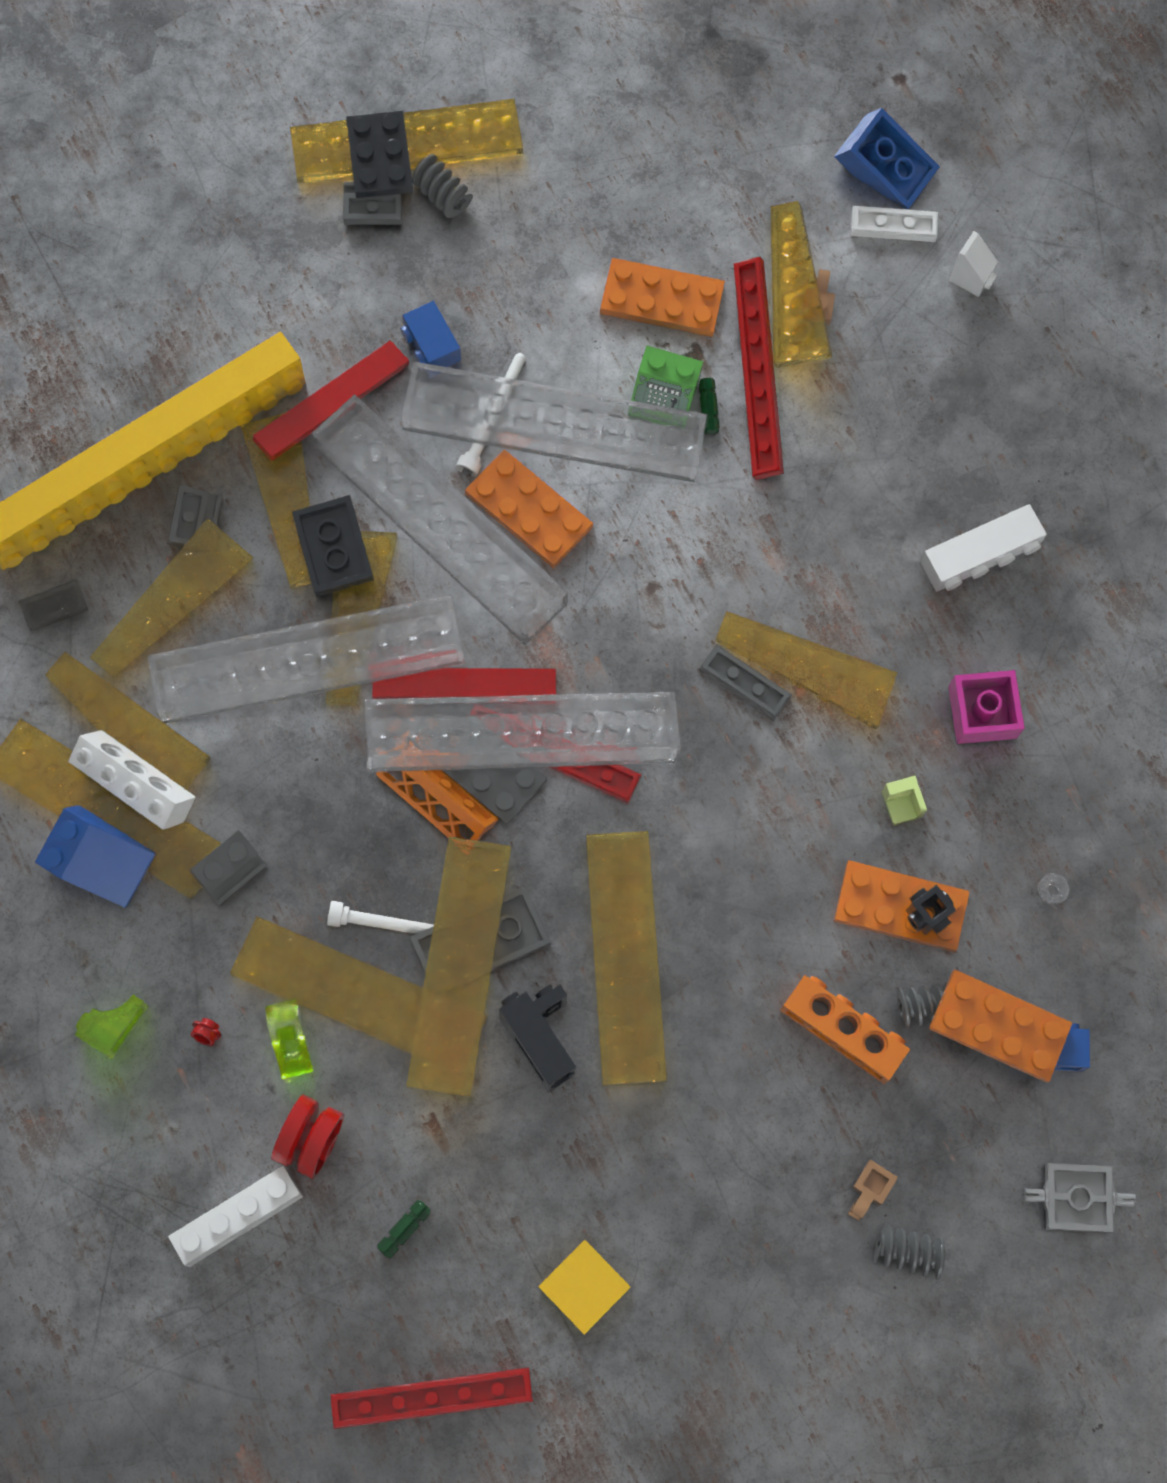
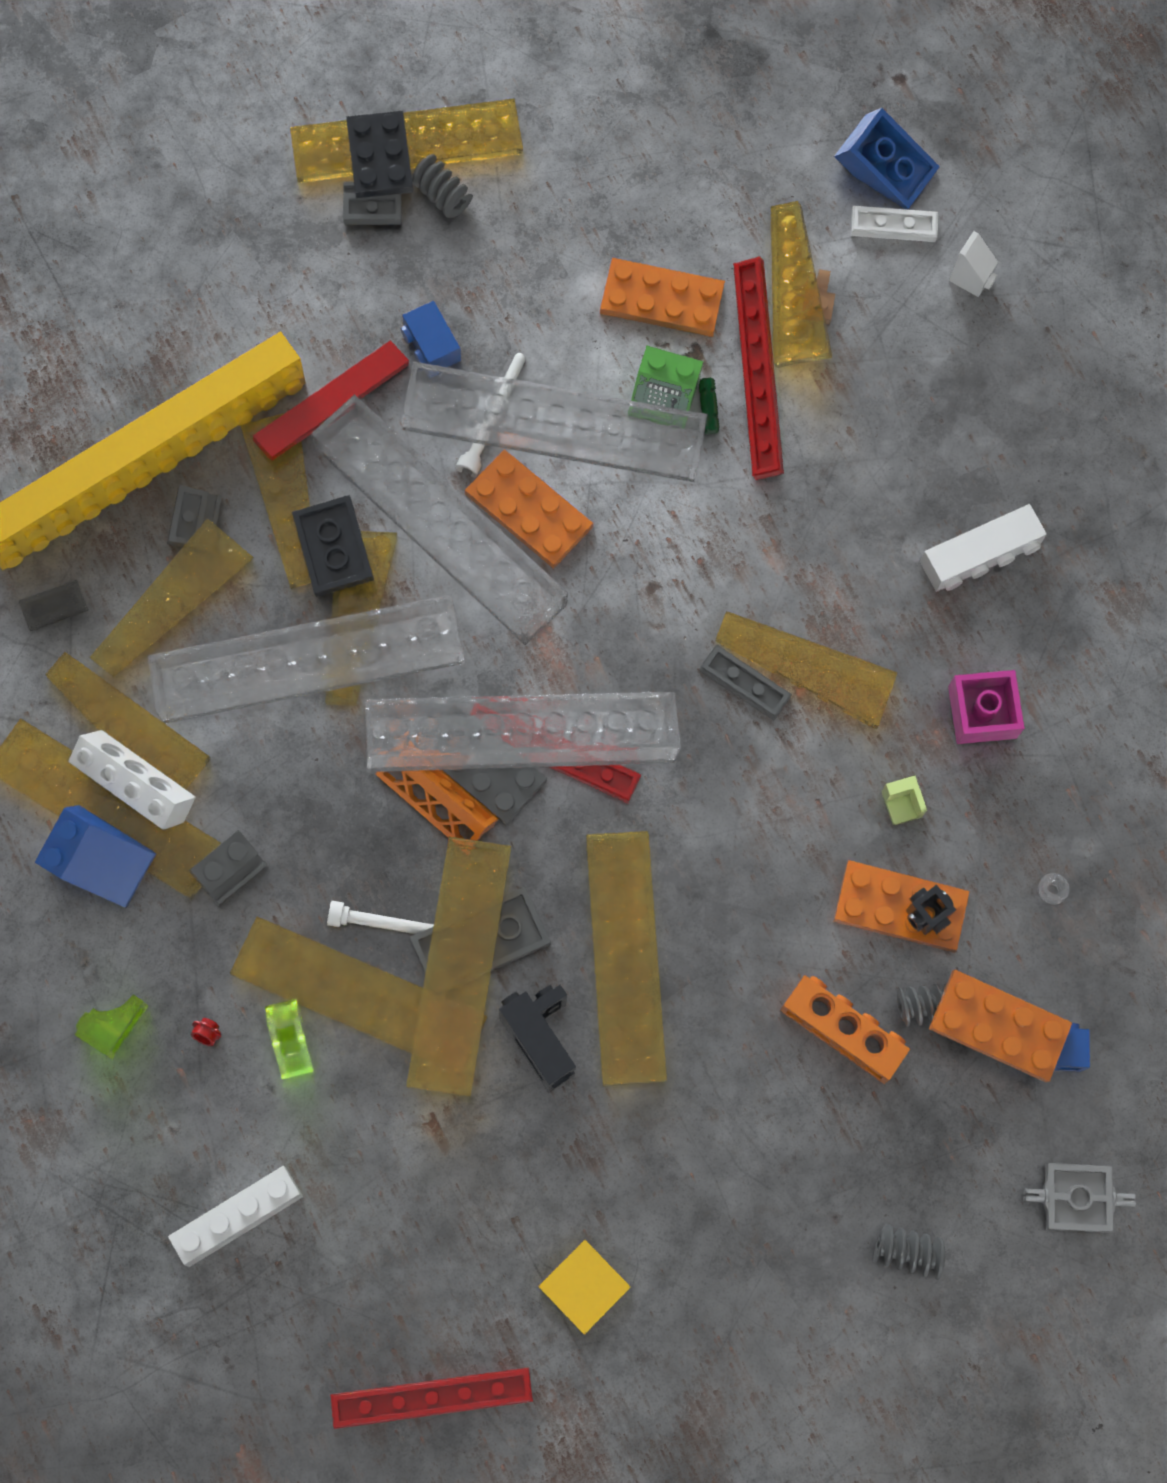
(307, 1136): red wheel -> none
(404, 1229): dark green axle -> none
(468, 683): red tile -> none
(873, 1186): medium nougat plate -> none

